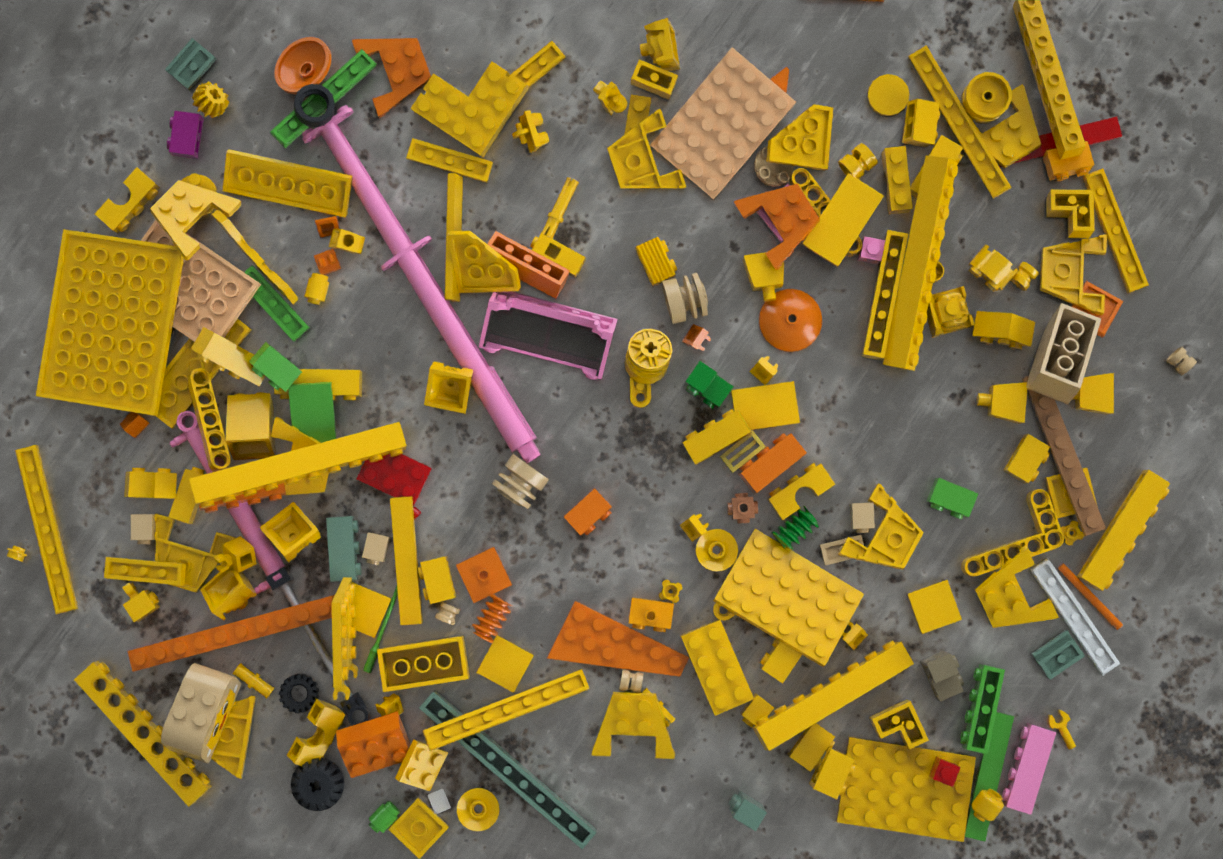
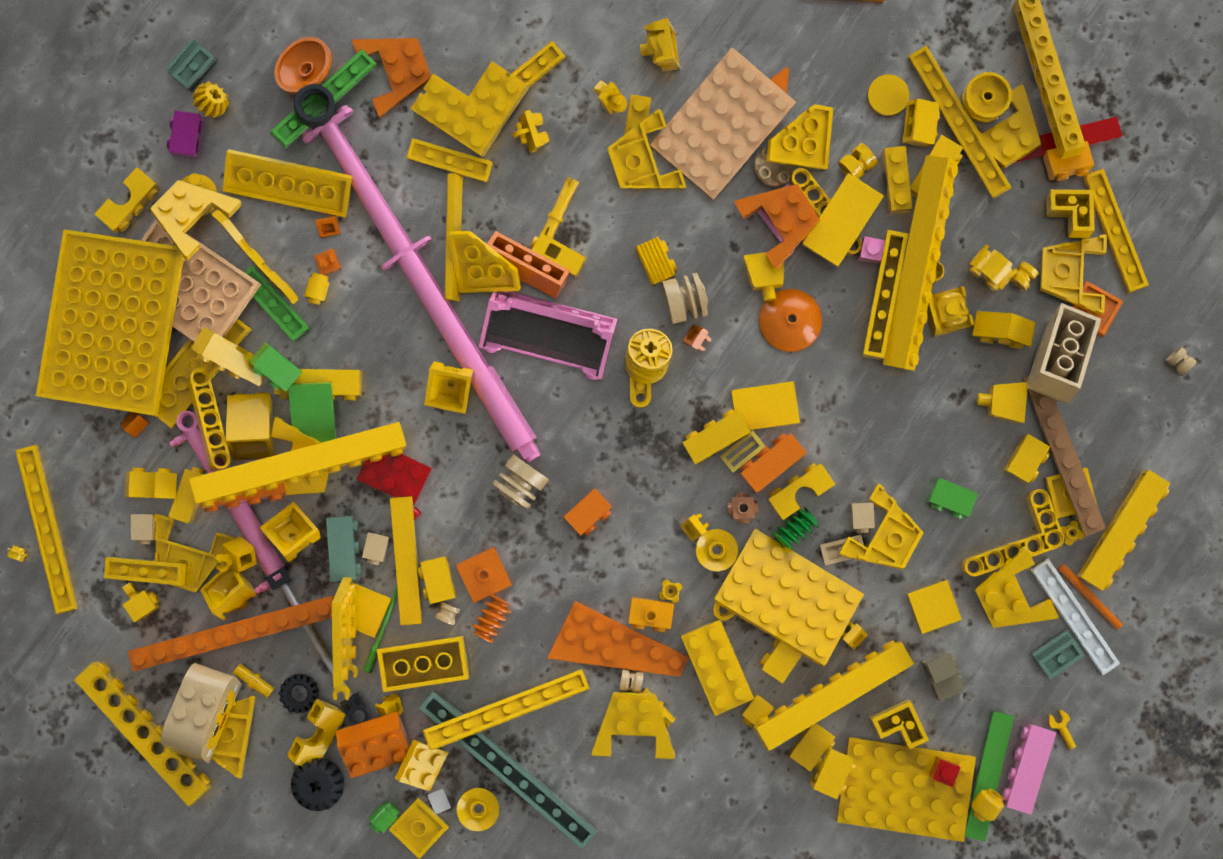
(346, 241): yellow leg -> none
(505, 663): yellow tile -> none
(654, 79): yellow brick -> none
(708, 385): green brick -> none
(747, 810): sand green brick -> none
(764, 370): yellow tile -> none
(983, 708): bright green brick -> none
(1096, 394): yellow torso -> none

